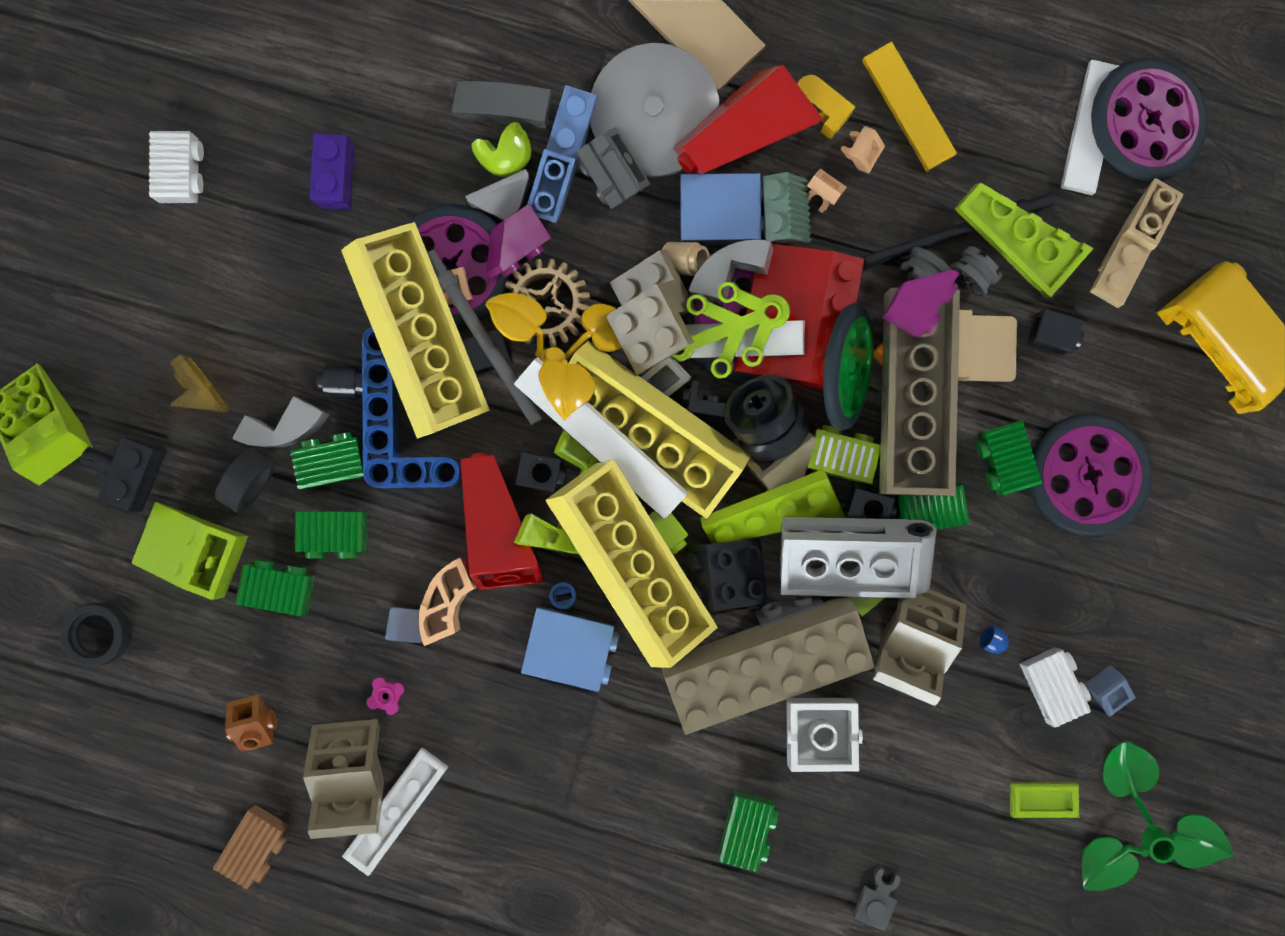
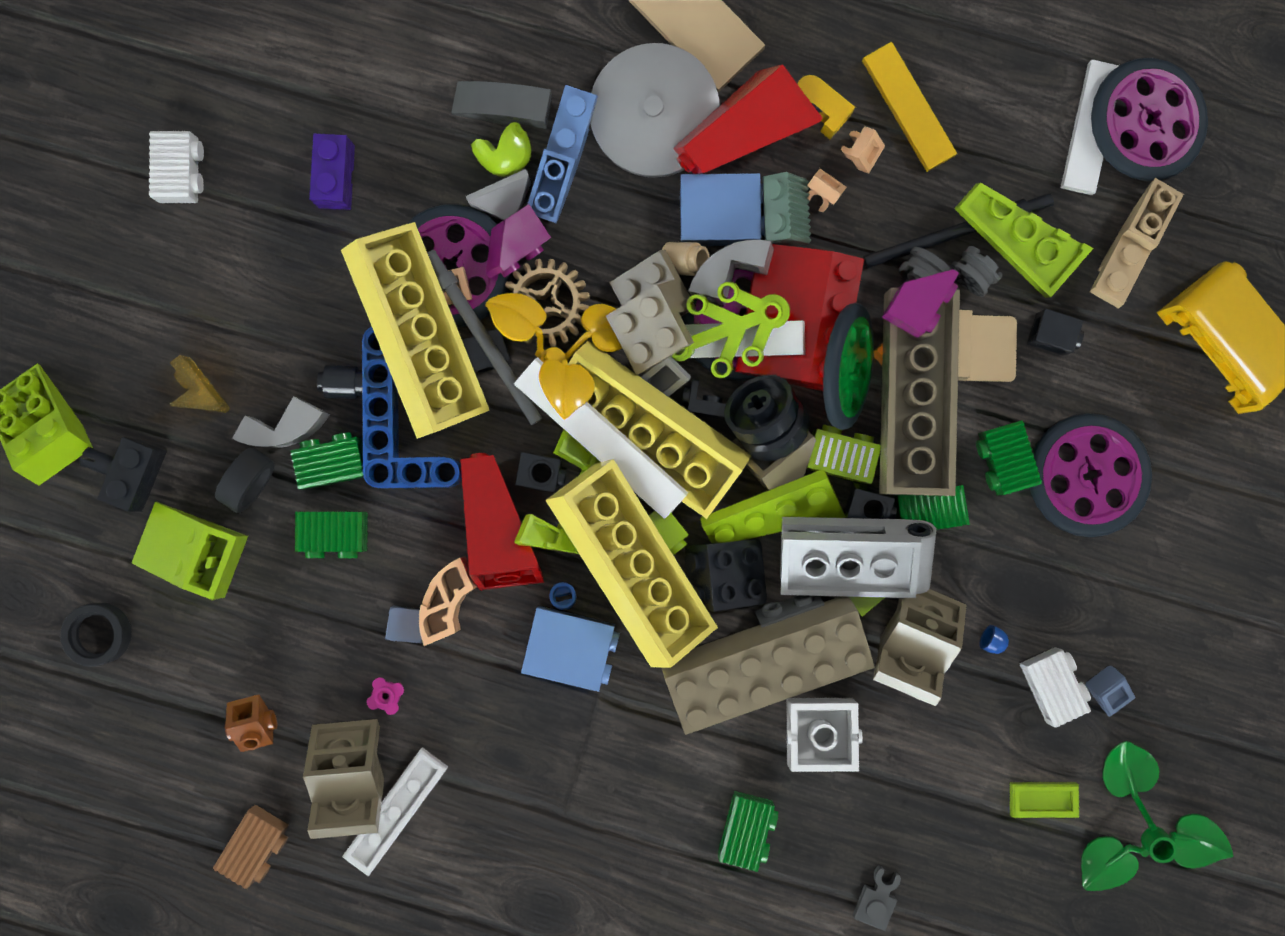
(275, 588): green brick -> none
(612, 168): dark grey brick -> none

